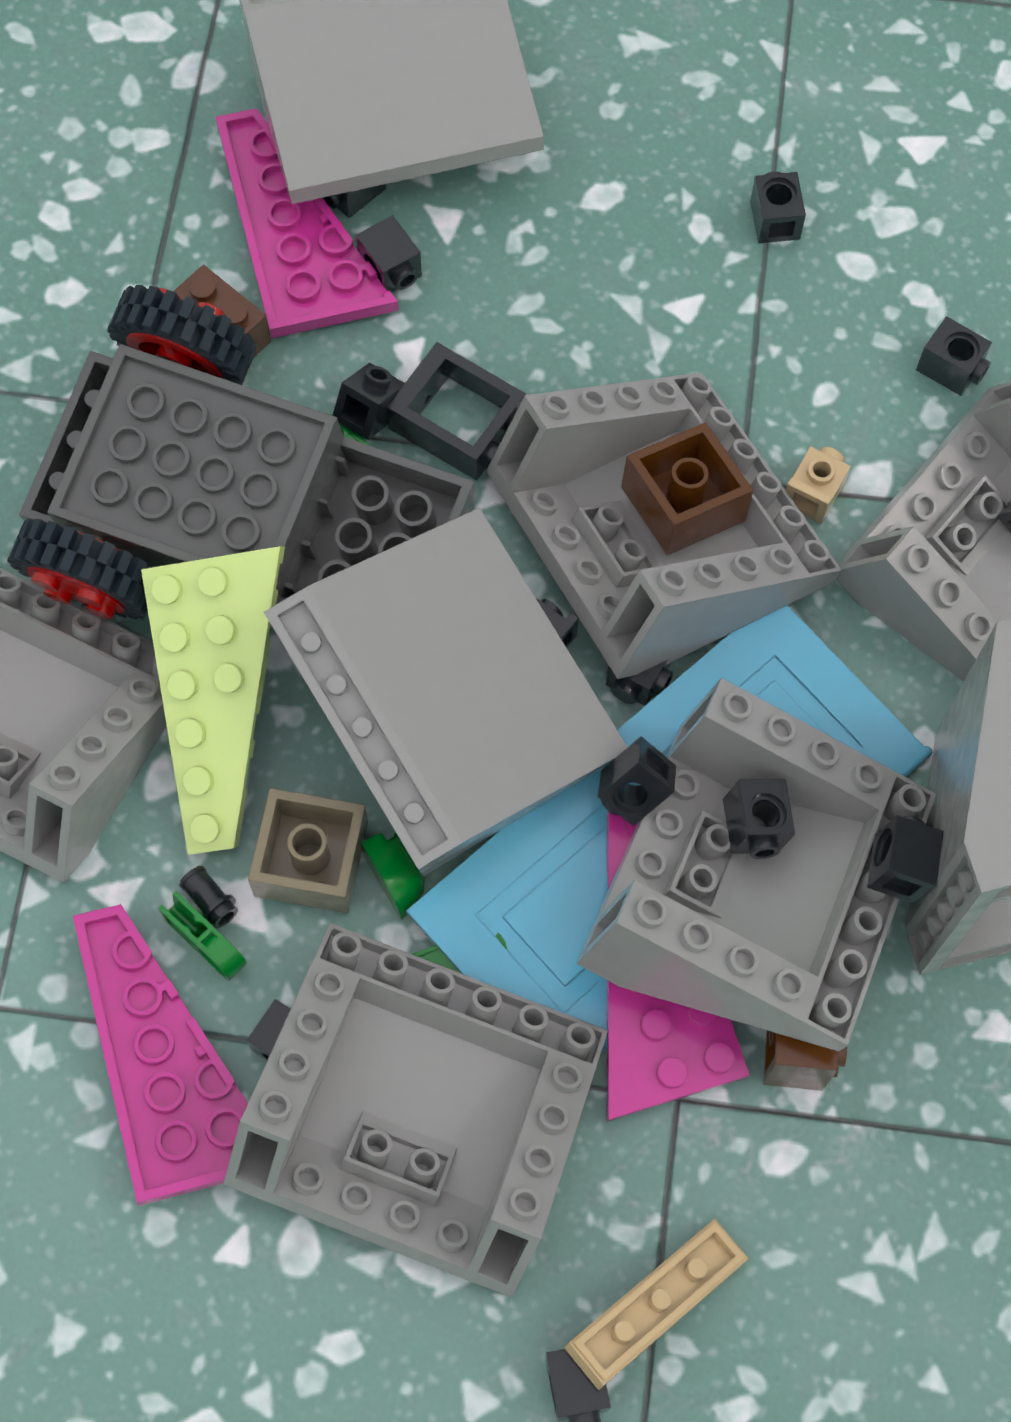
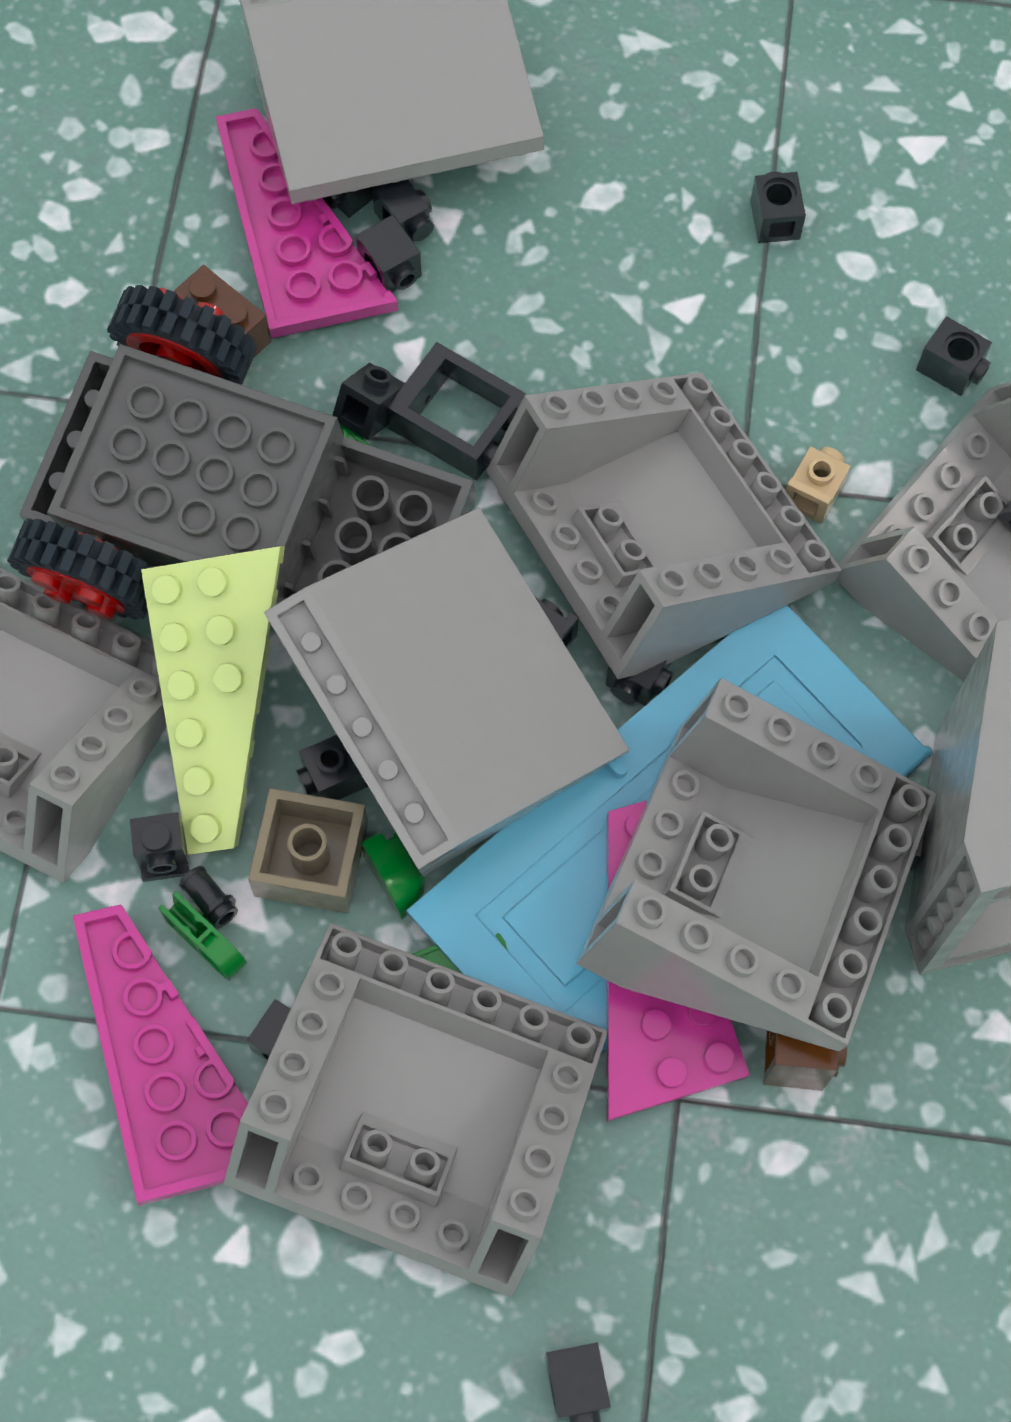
(160, 846): none -> black brick
(329, 770): none -> black brick
(407, 205): none -> black brick
(641, 765): black brick -> none
(655, 1304): tan tile -> none
(686, 488): reddish brown brick -> none
(769, 802): black brick -> none
(905, 859): black brick -> none

